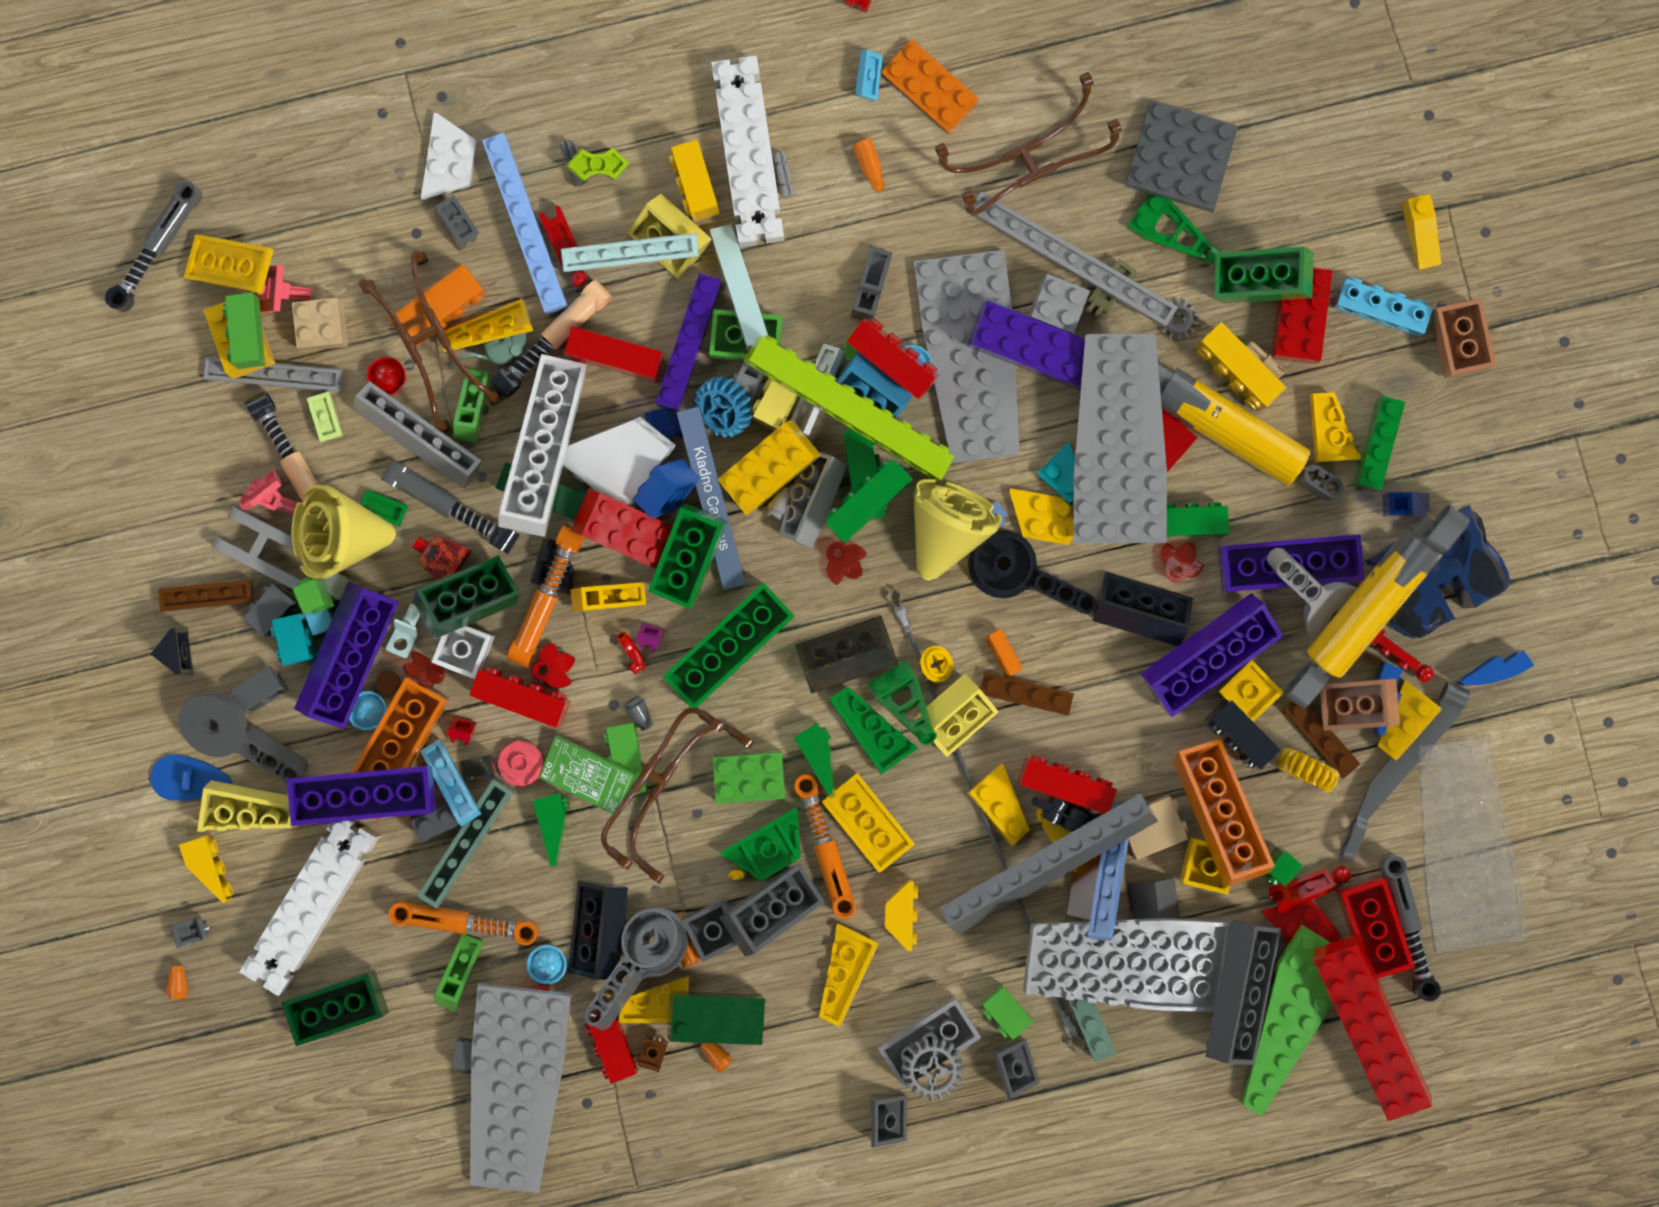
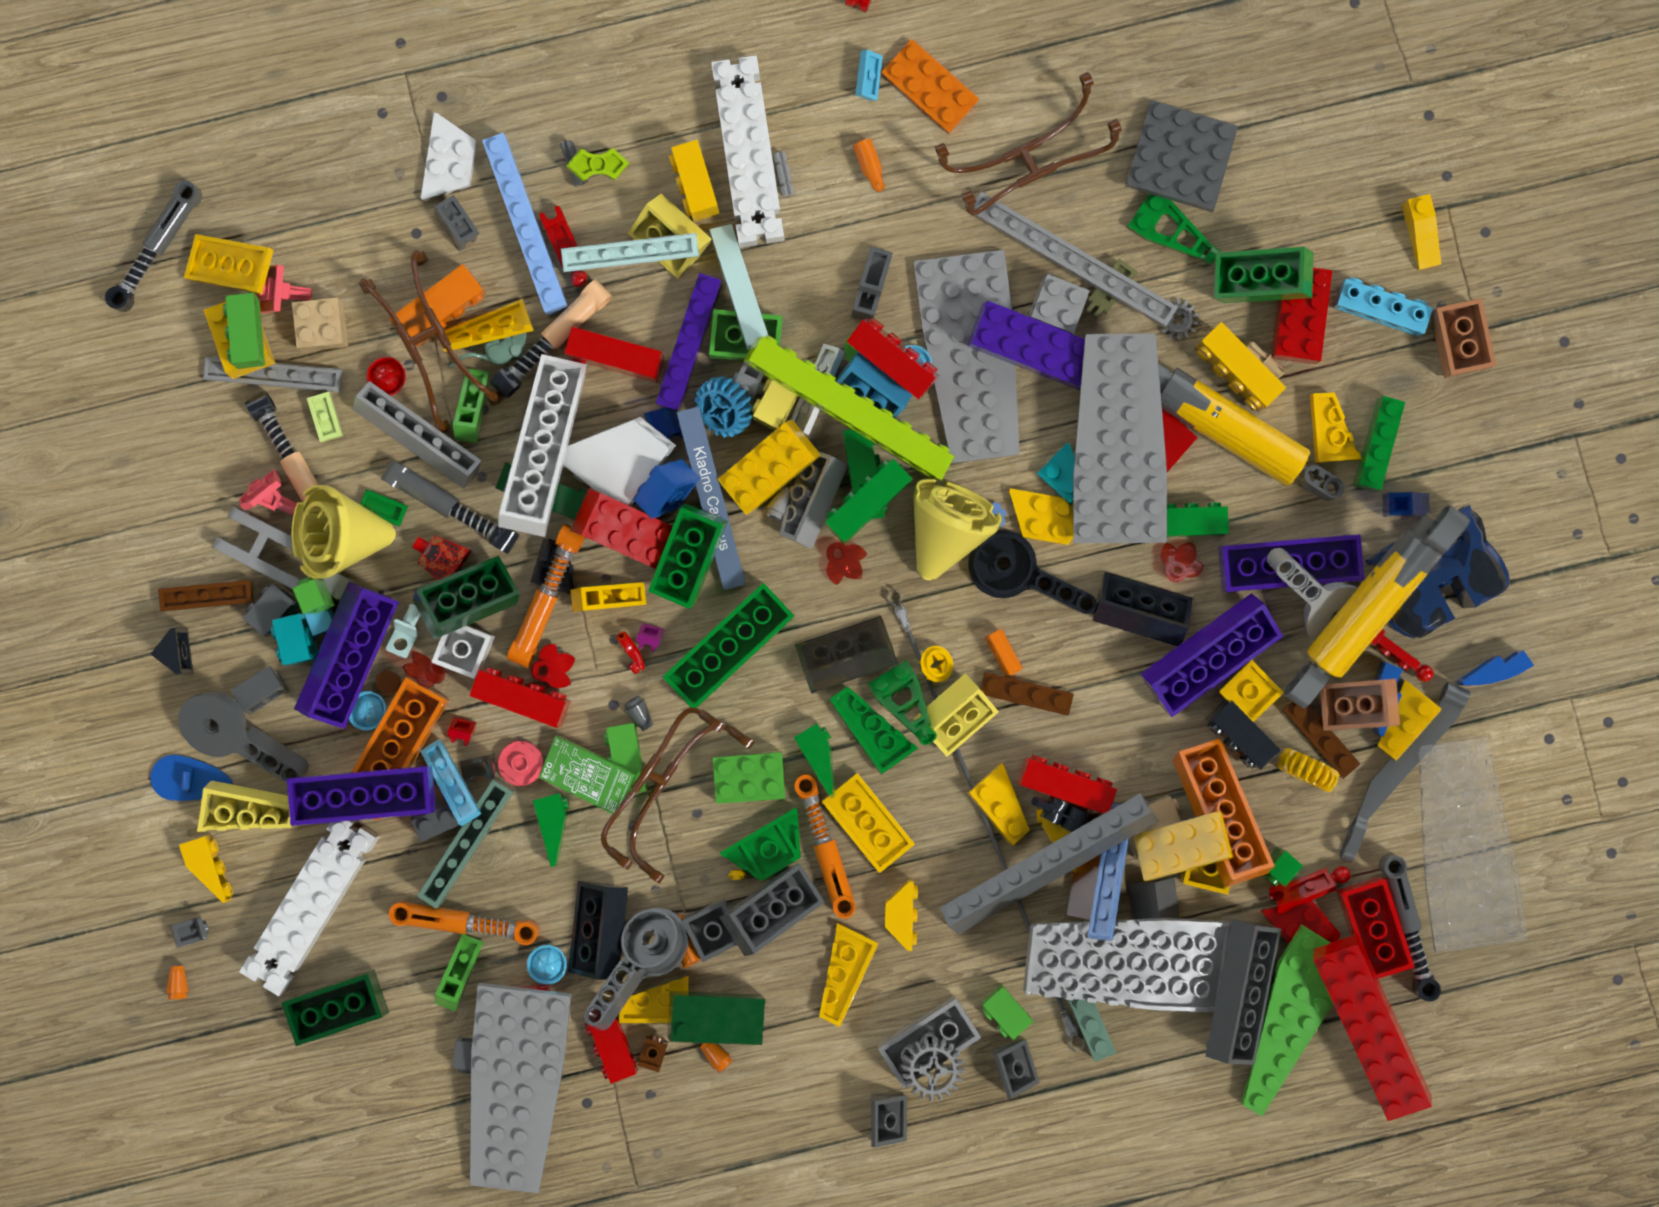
(1183, 846): none -> yellow plate

